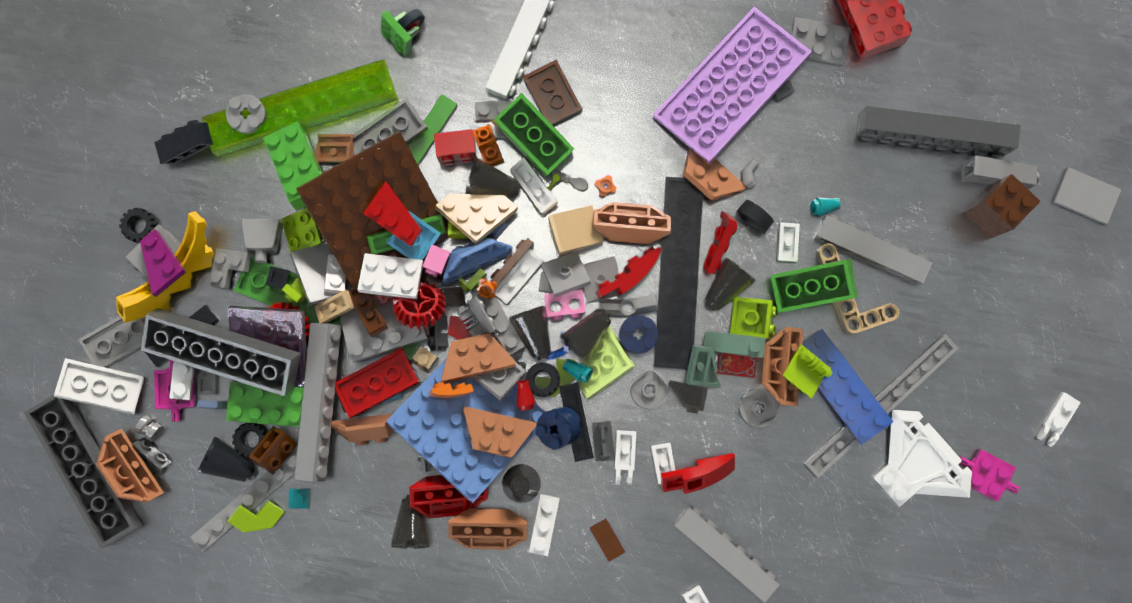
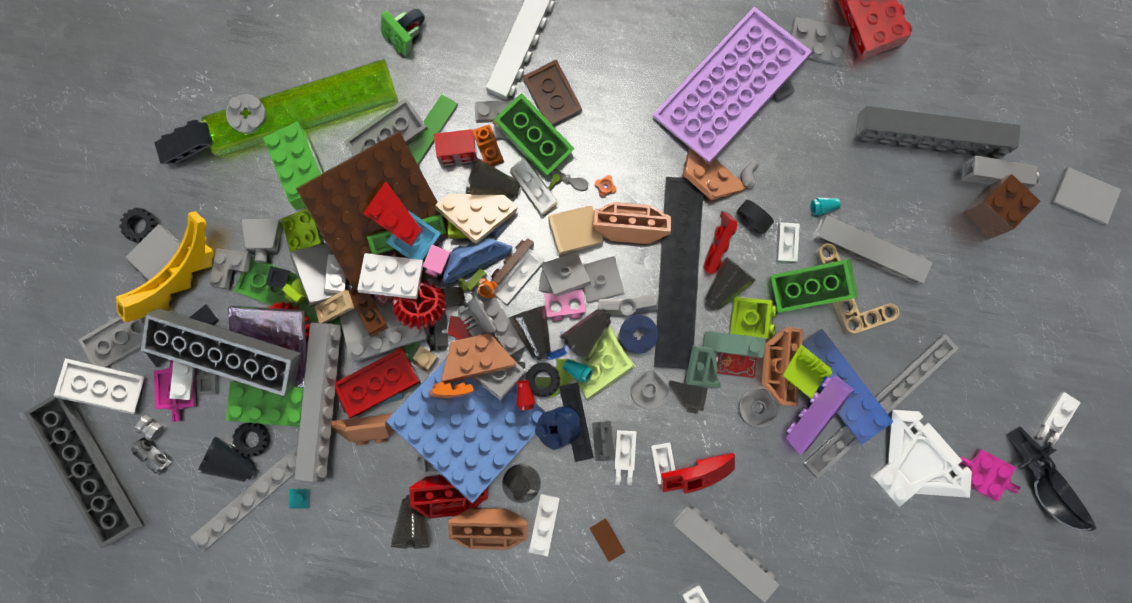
(126, 469): nougat wedge -> none
(160, 262): magenta wing -> none
(212, 404): sand blue tile -> none
(248, 521): lime tile -> none
(273, 450): reddish brown brick -> none
(334, 148): nougat plate -> none
(496, 432): nougat wing -> none
(636, 270): red slope -> none
(819, 414): none -> medium lavender slope
(1050, 486): none -> black piece

